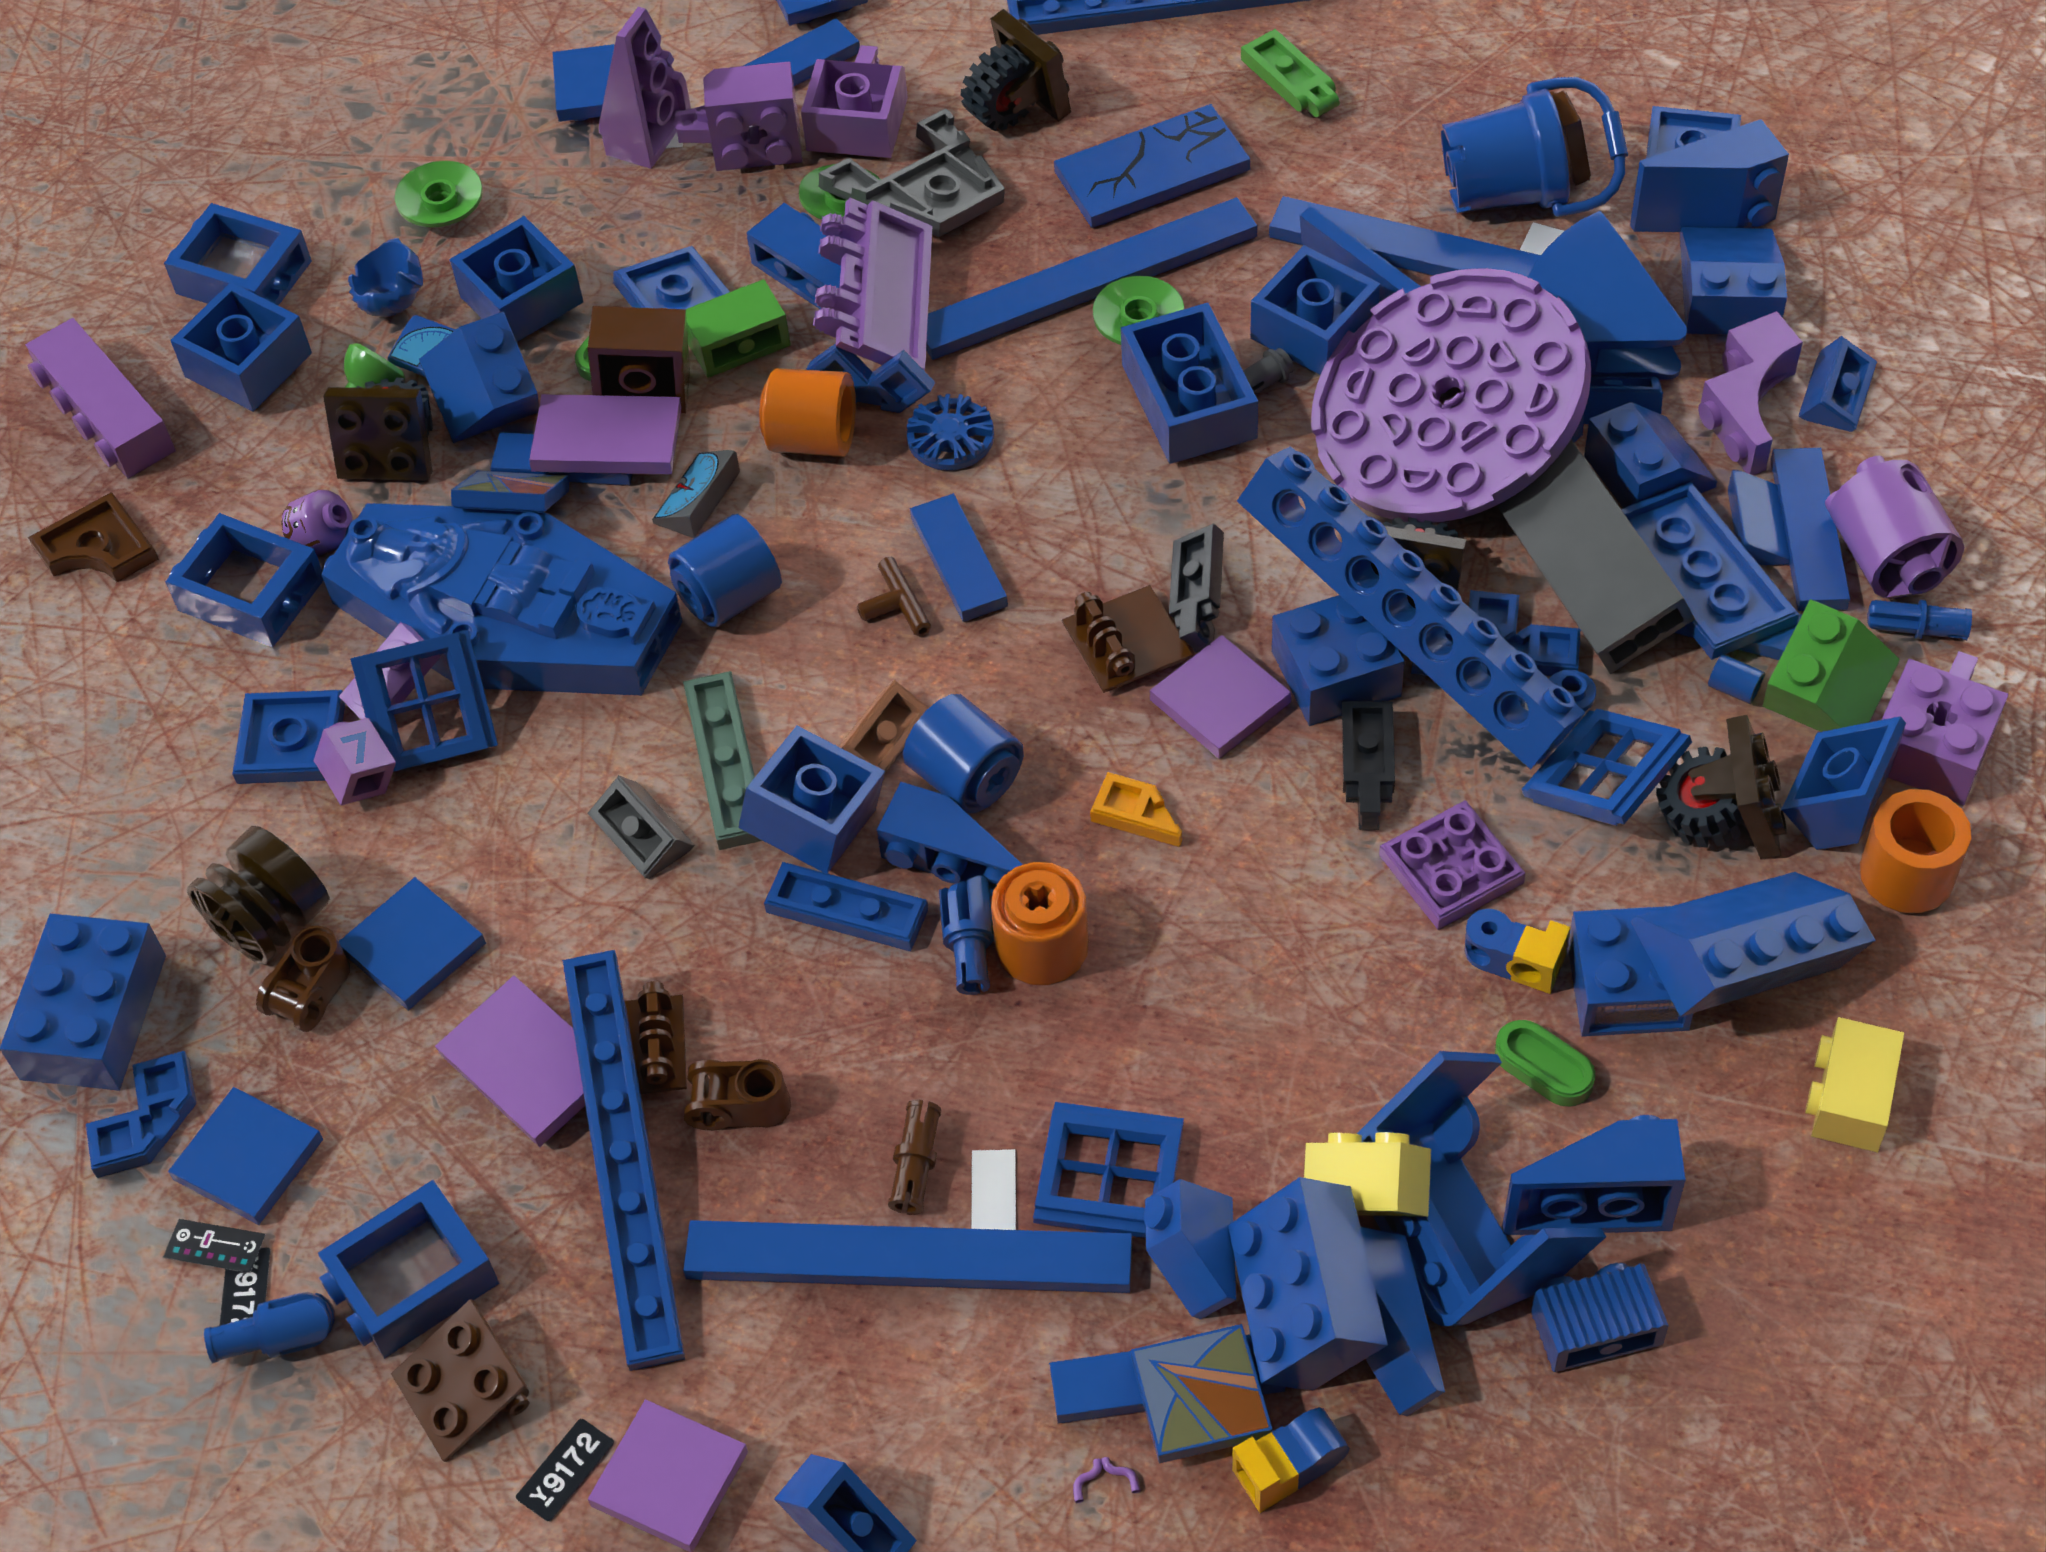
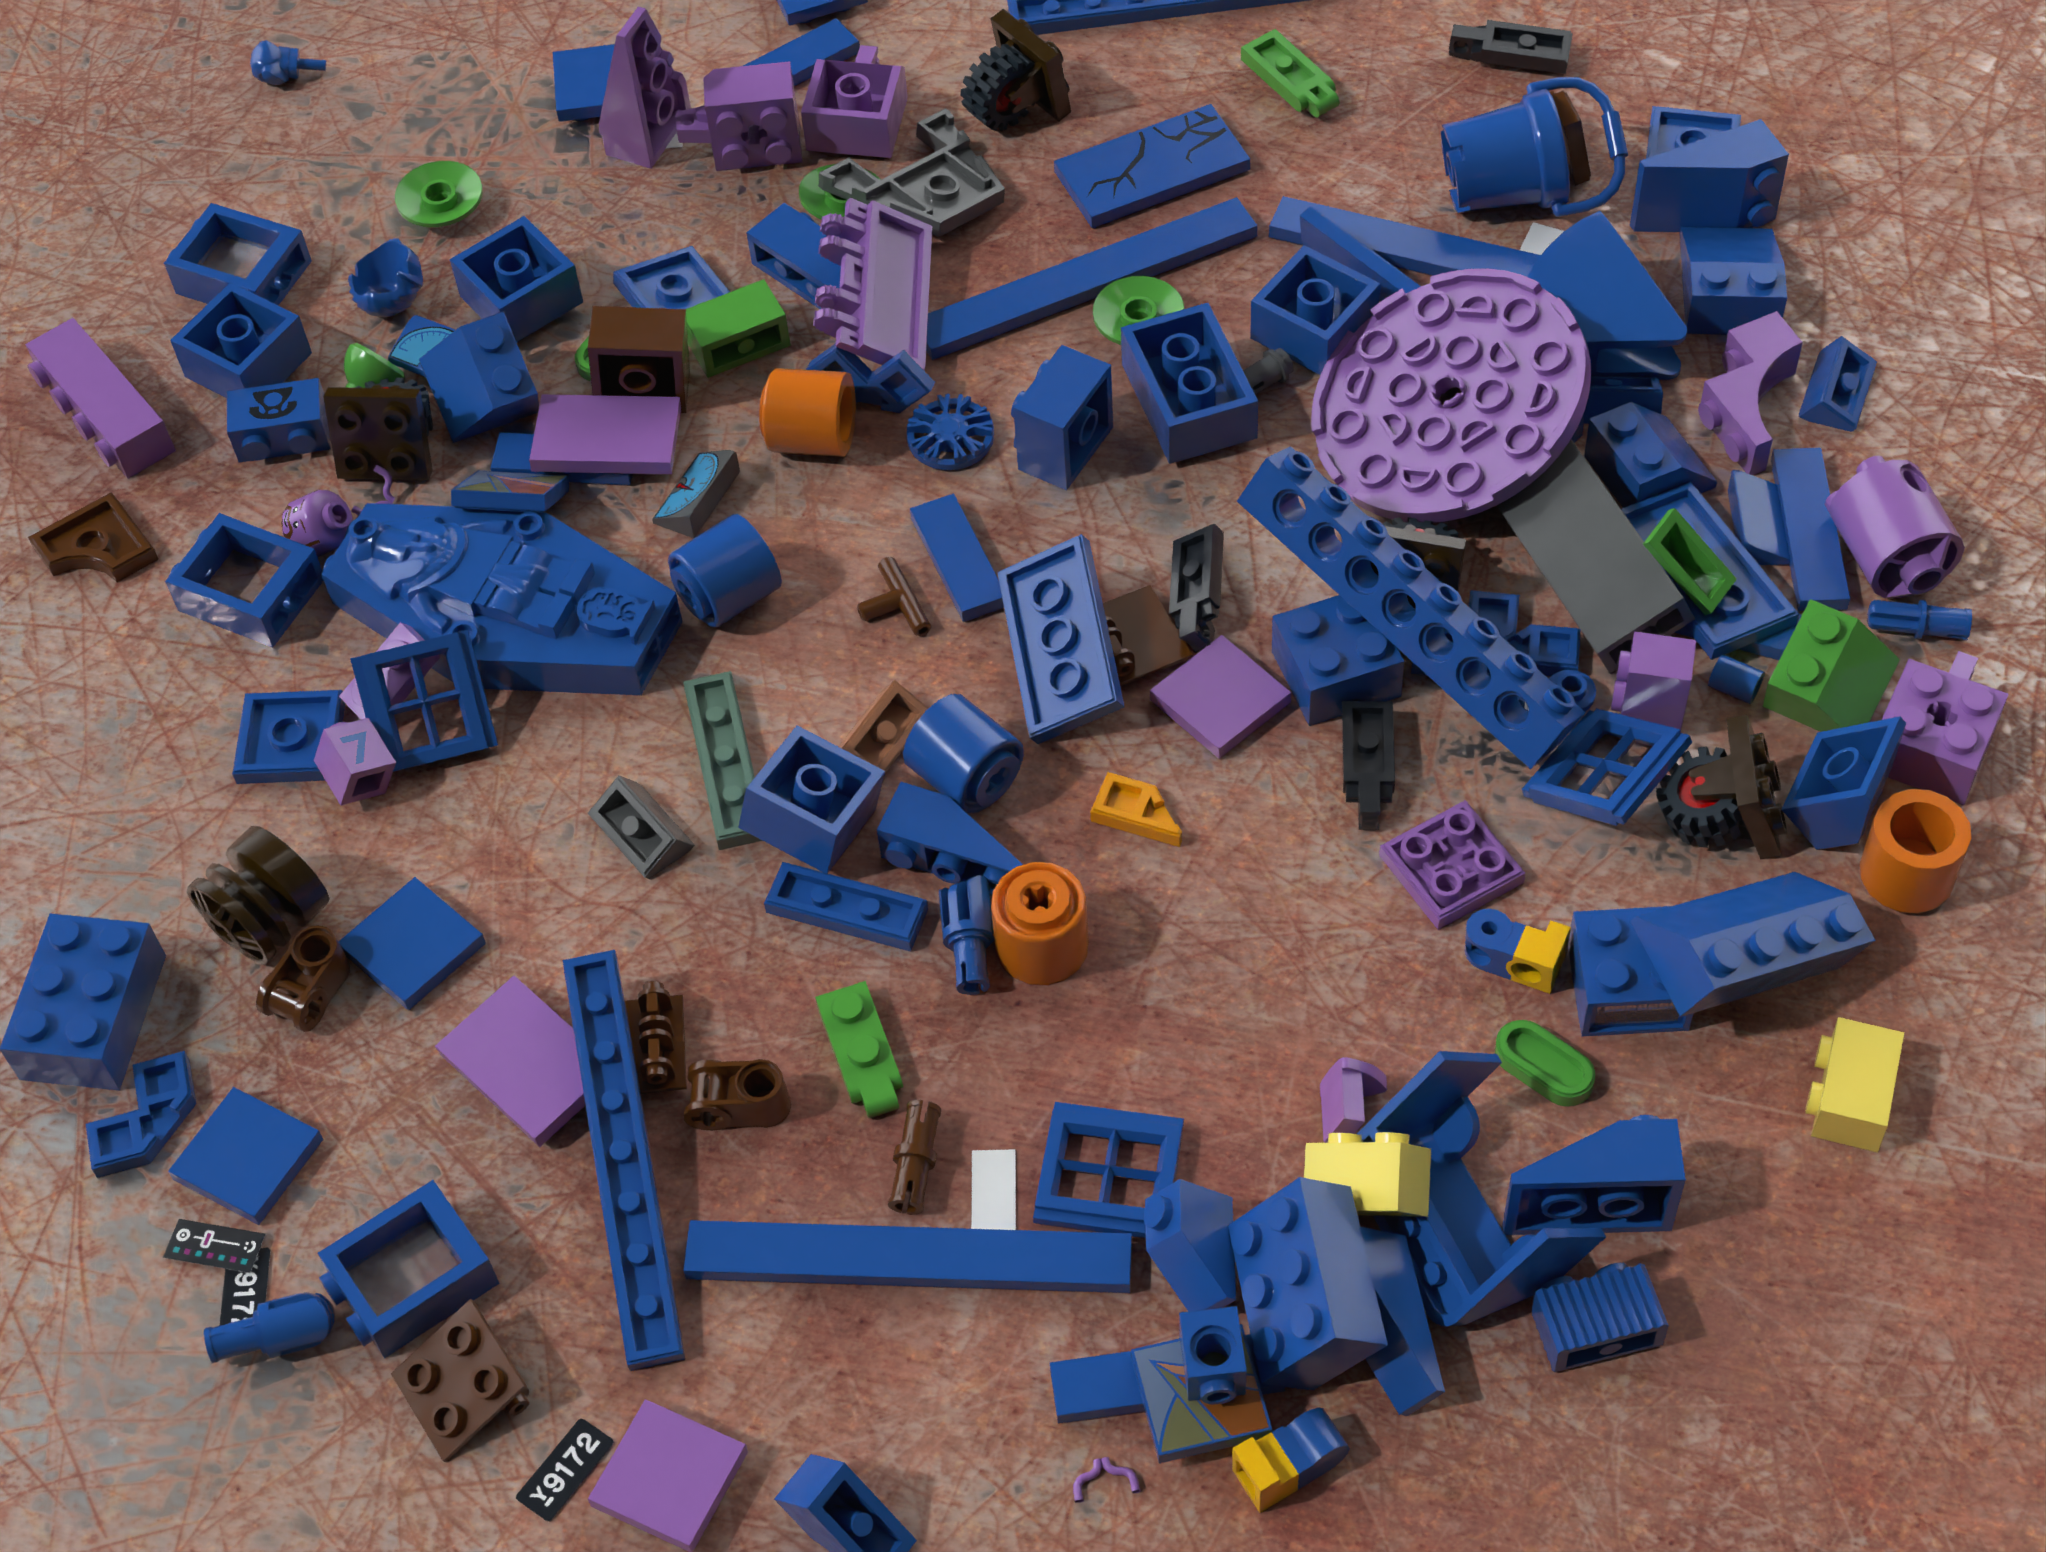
(277, 420): none -> blue brick
(278, 64): none -> blue piece
(386, 489): none -> medium lavender piece
(861, 1048): none -> bright green hinge
(1060, 639): none -> tile
(1063, 416): none -> blue brick
(1209, 1332): none -> blue brick
(1343, 1094): none -> medium lavender tile
(1513, 45): none -> black hinge
(1654, 679): none -> medium lavender brick
(1689, 561): none -> bright green slope

